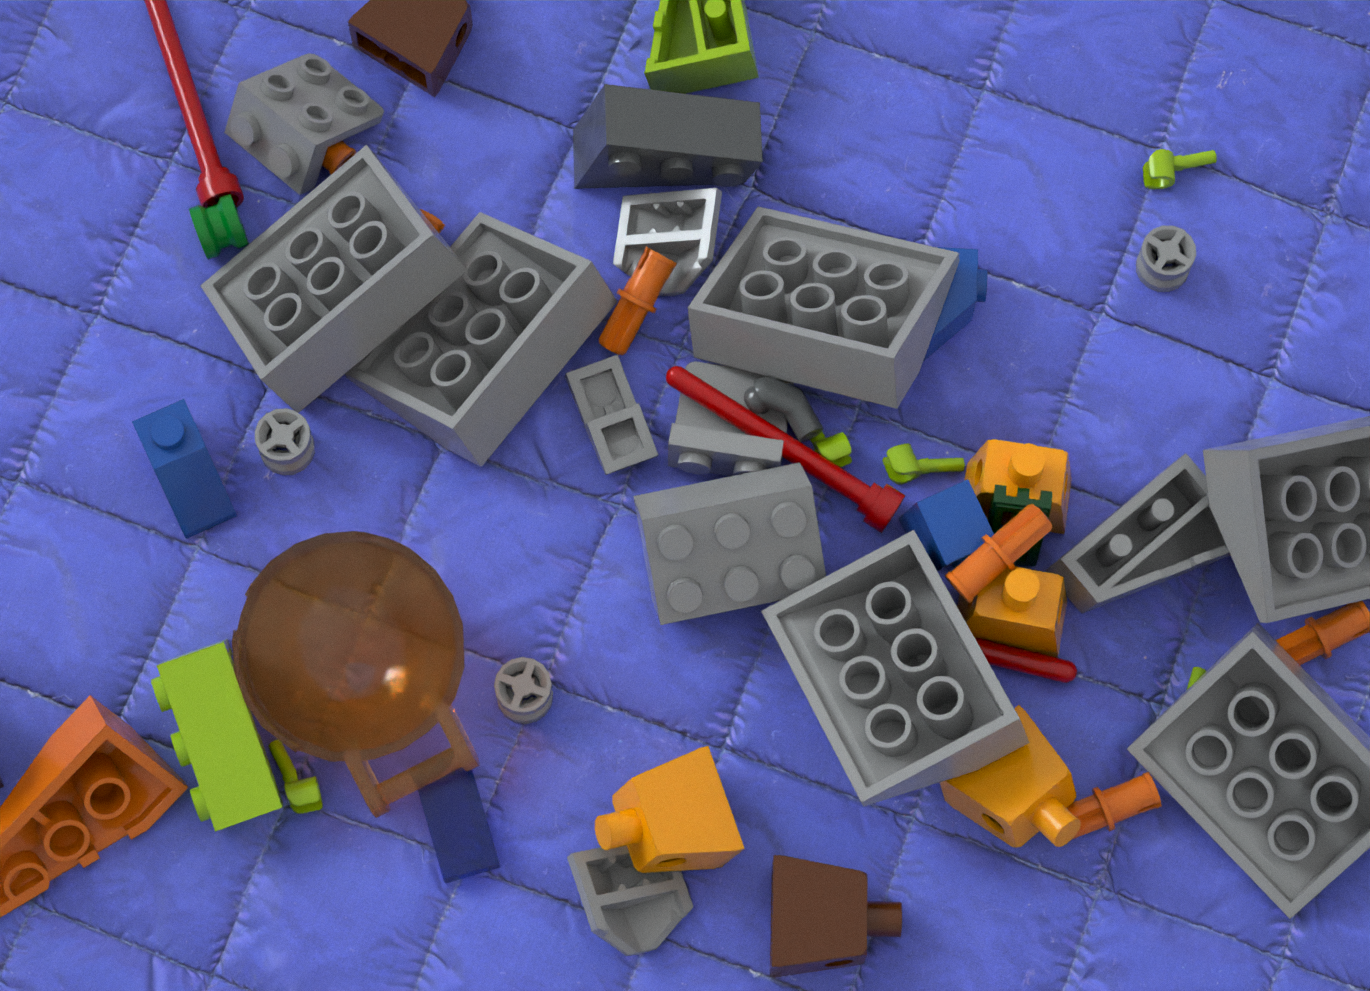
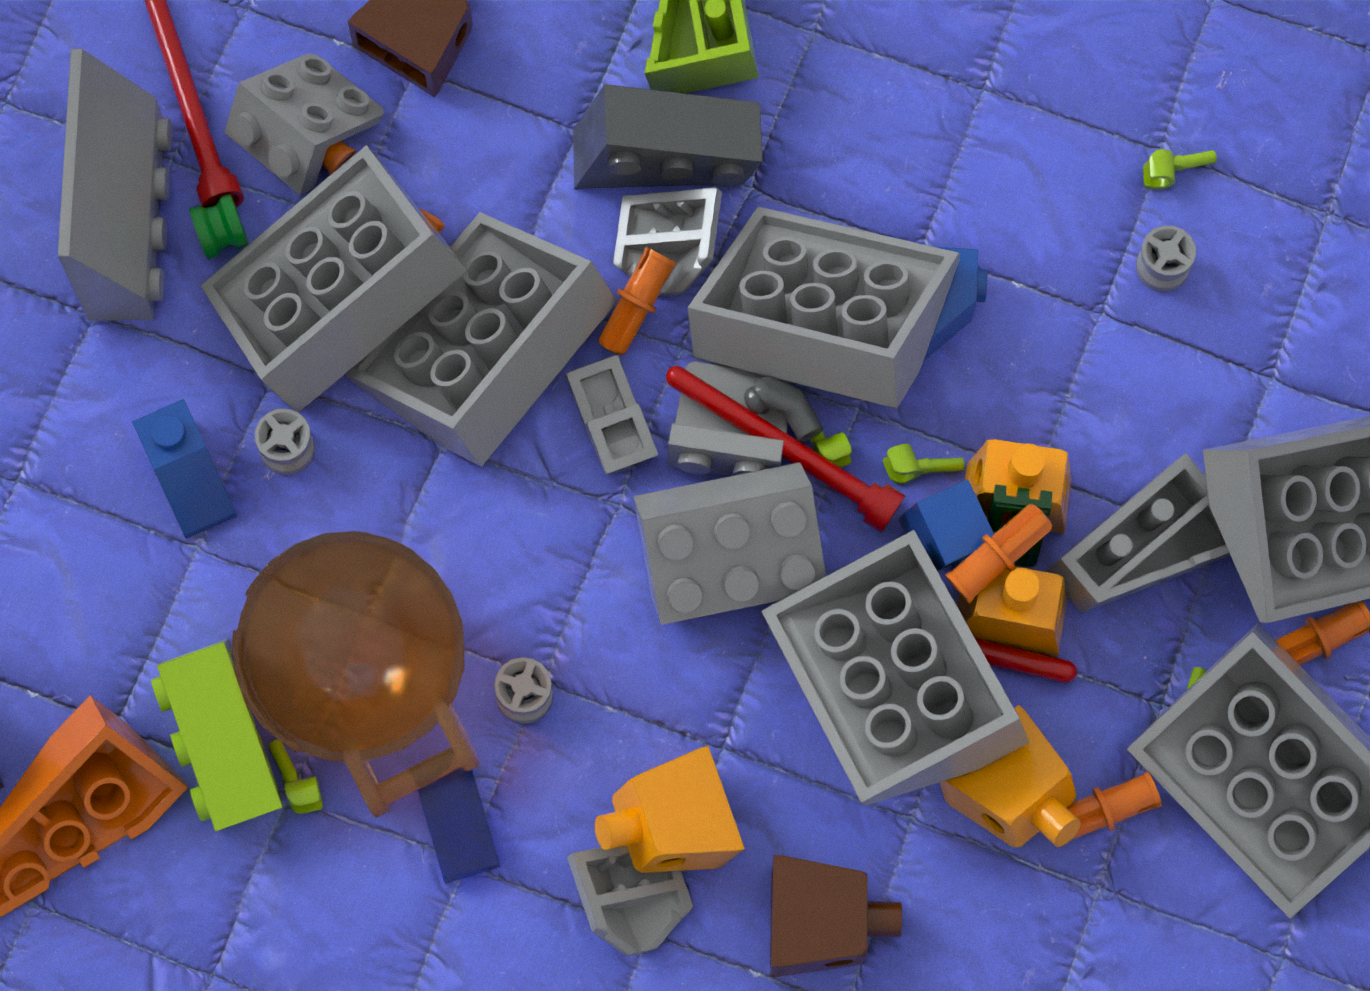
(113, 192): none -> light grey slope

